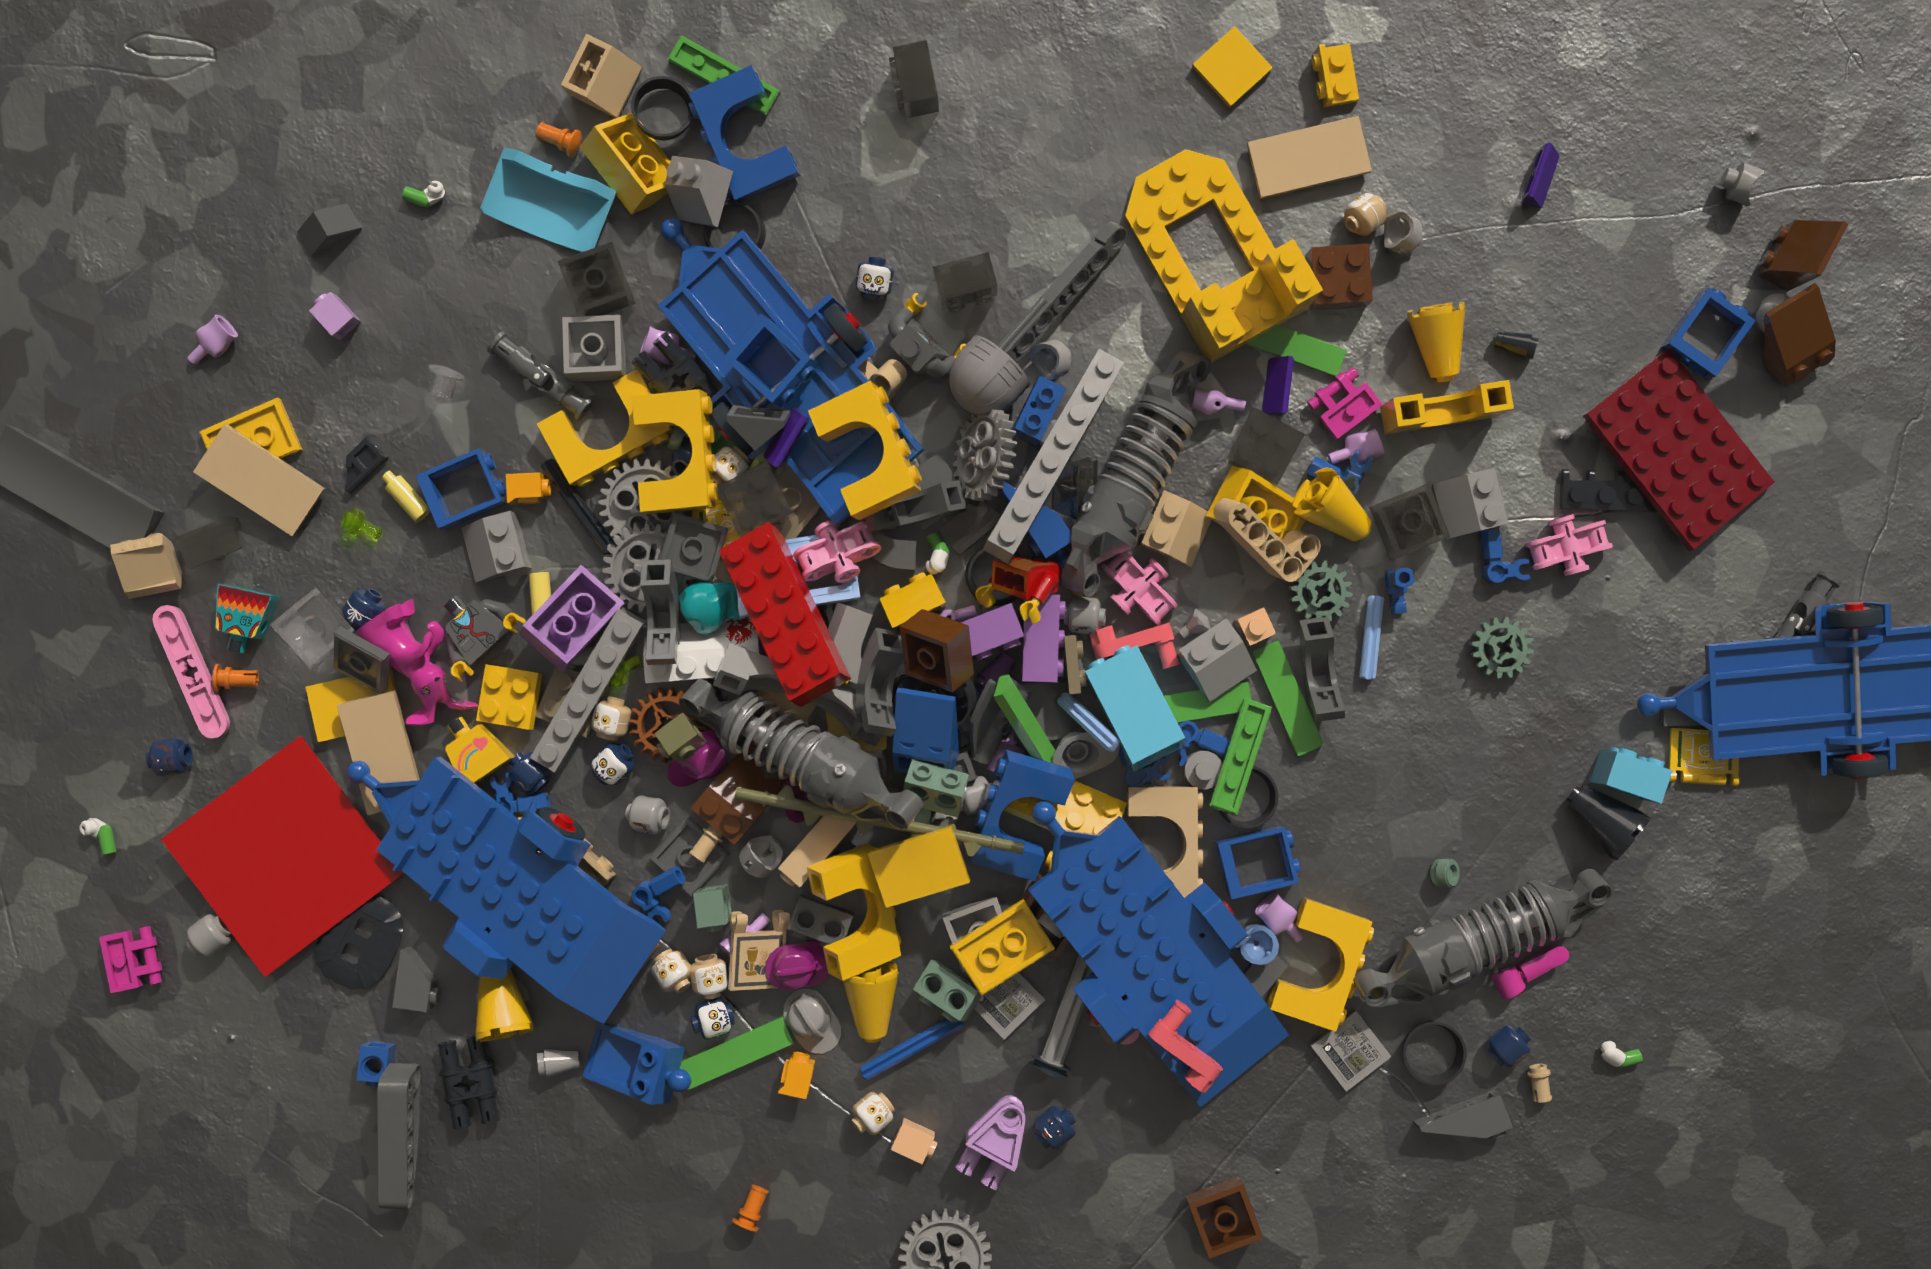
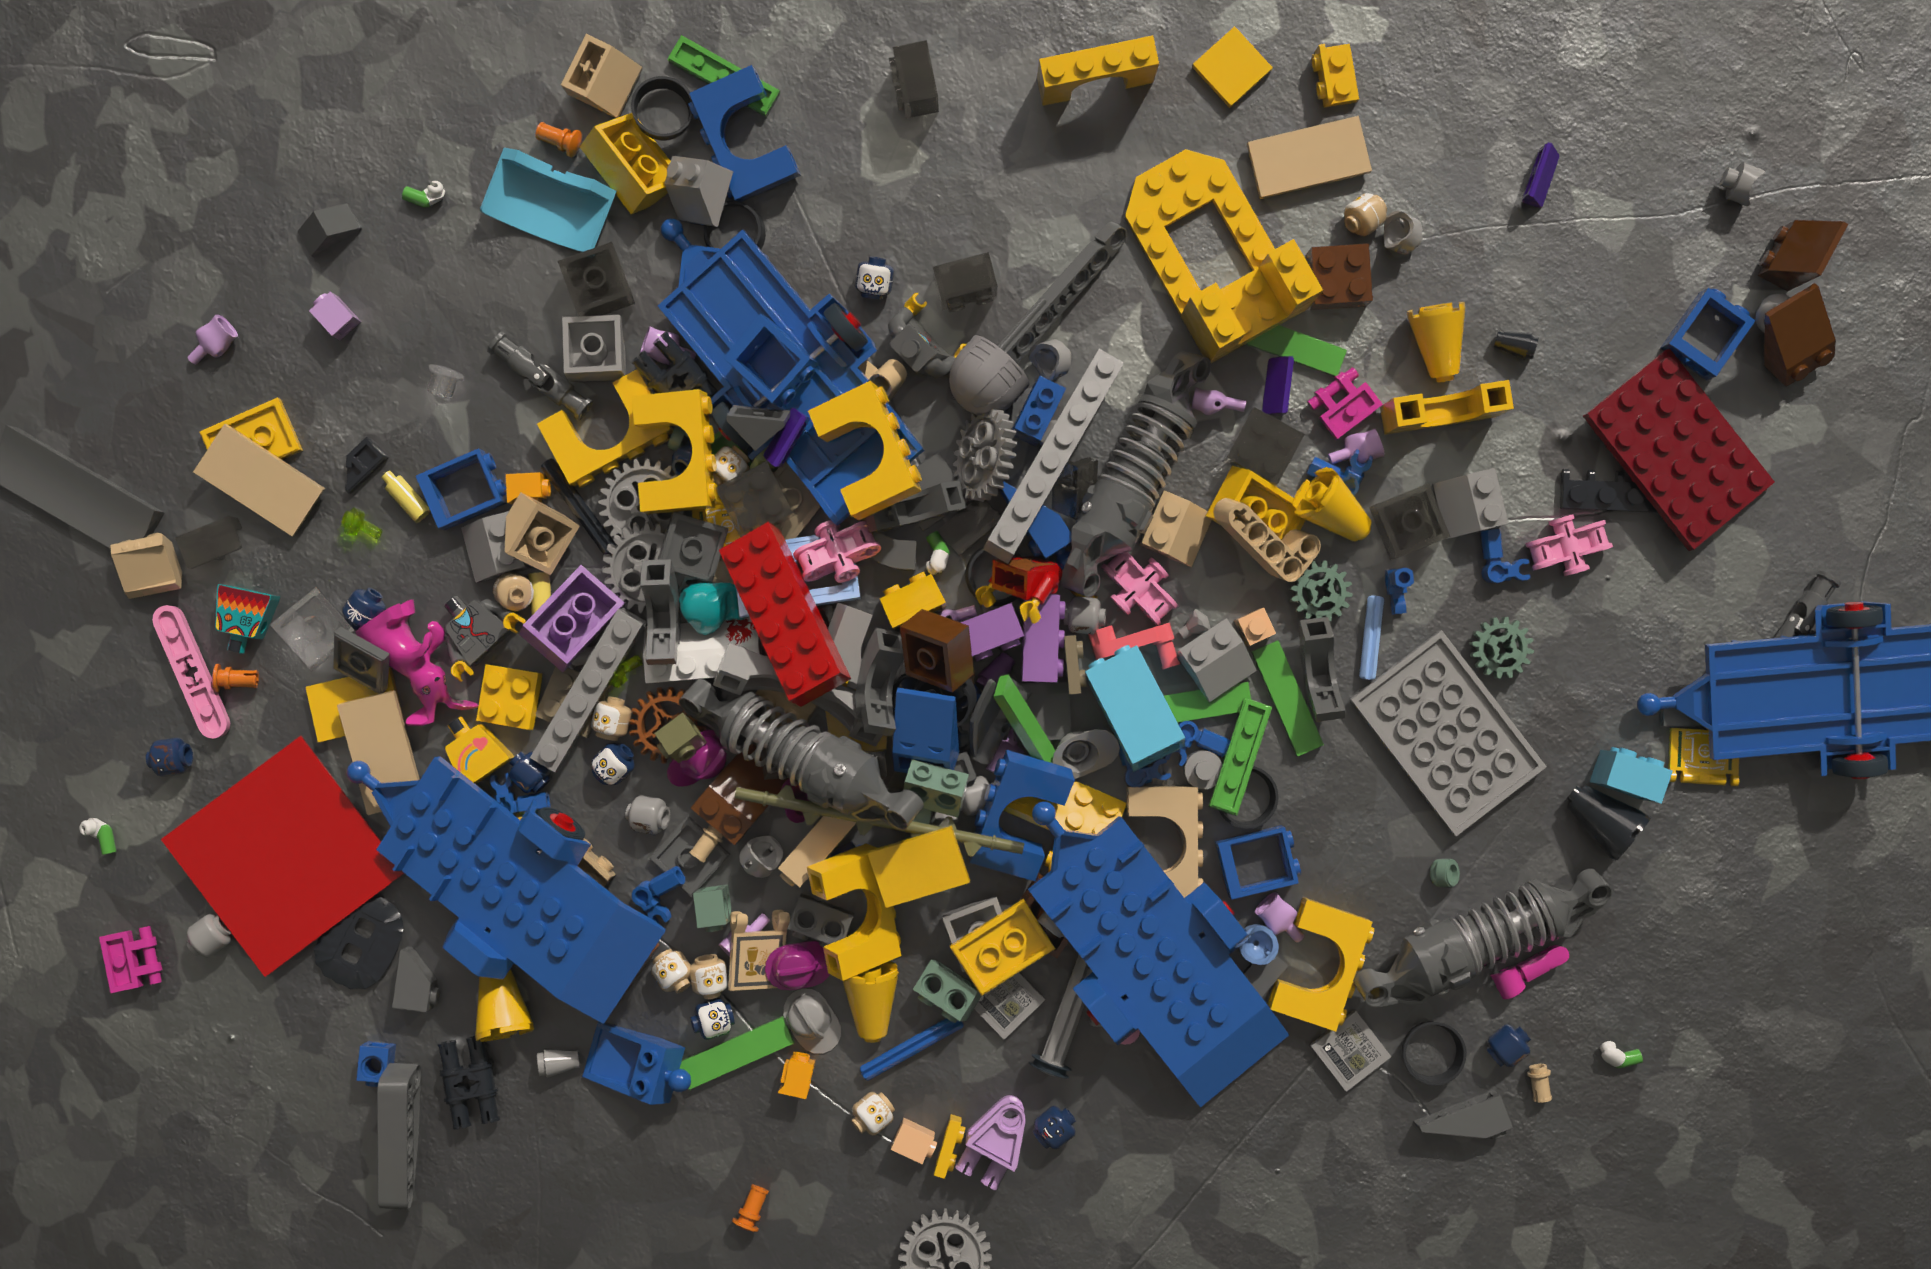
(513, 591): none -> tan head
(537, 533): none -> tan slope
(953, 1134): none -> yellow plate
(1088, 722): light blue axle -> none
(1131, 59): none -> yellow arch
(1203, 1068): coral beam -> none
(1224, 1217): reddish brown brick -> none
(1447, 733): none -> light grey plate

